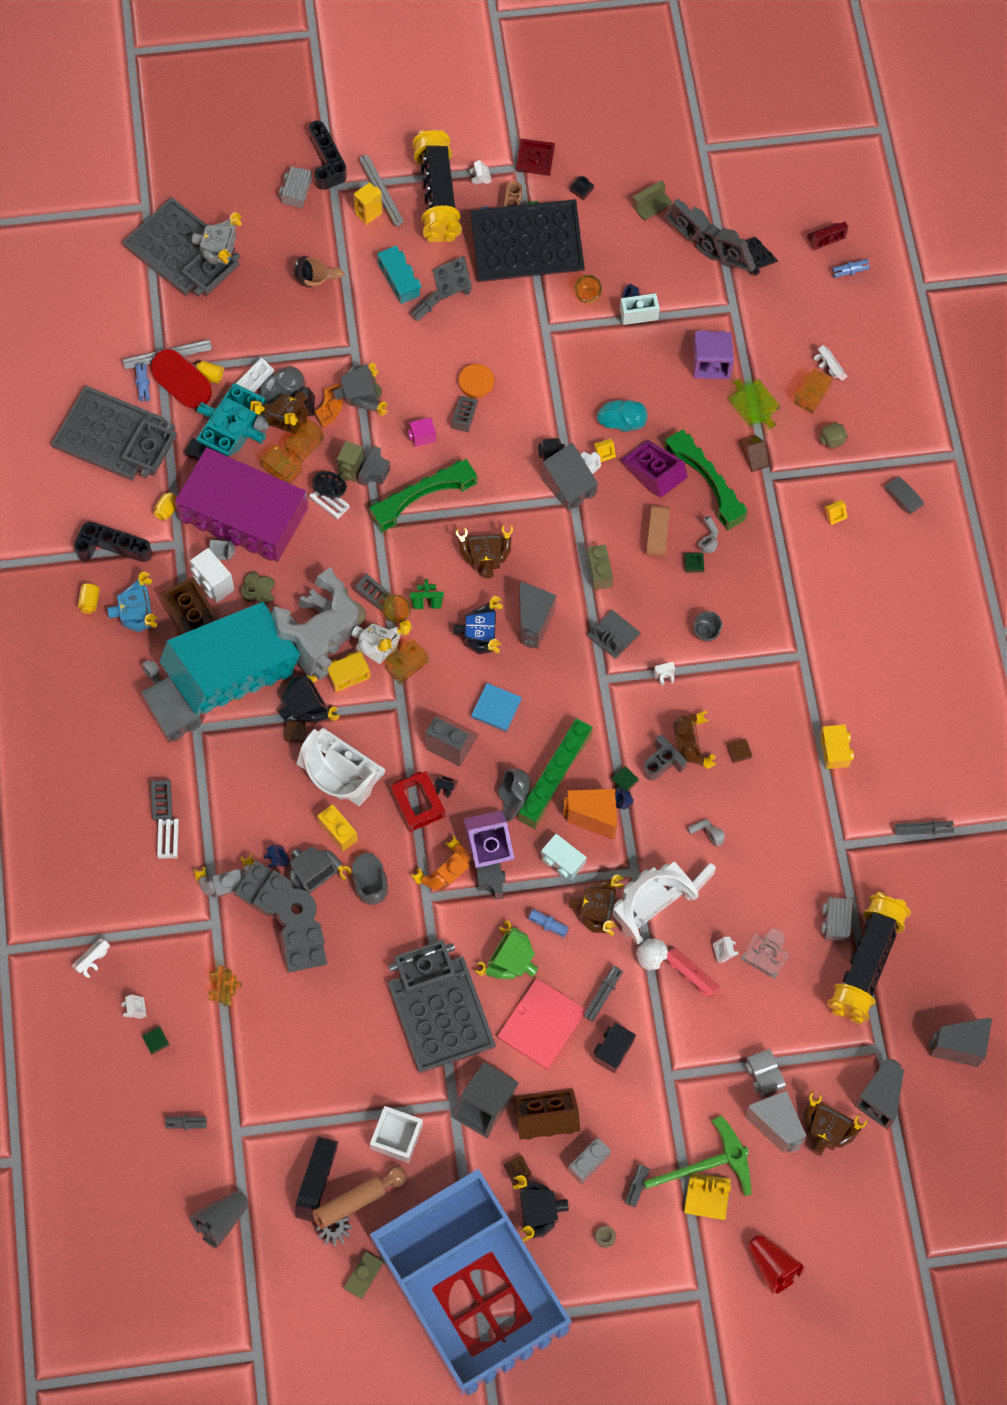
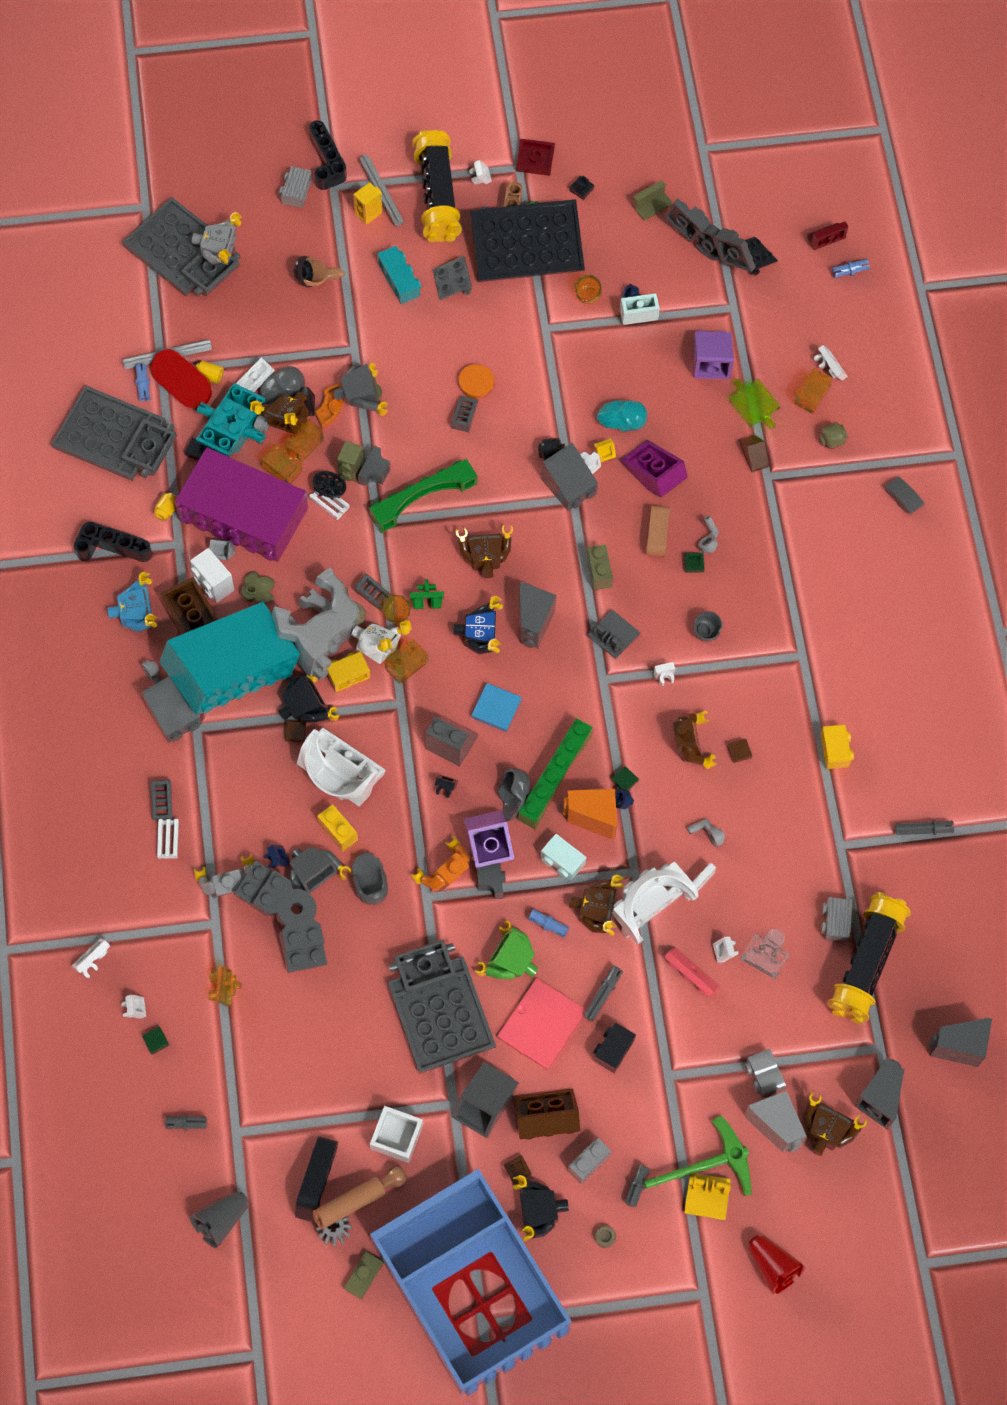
(88, 598): yellow brick -> none
(422, 432): dark pink brick -> none
(425, 818): red panel -> none
(426, 306): dark grey axle -> none
(651, 954): white hair -> none
(662, 764): dark grey tile -> none
(730, 510): green arch -> none
(836, 512): yellow tile -> none

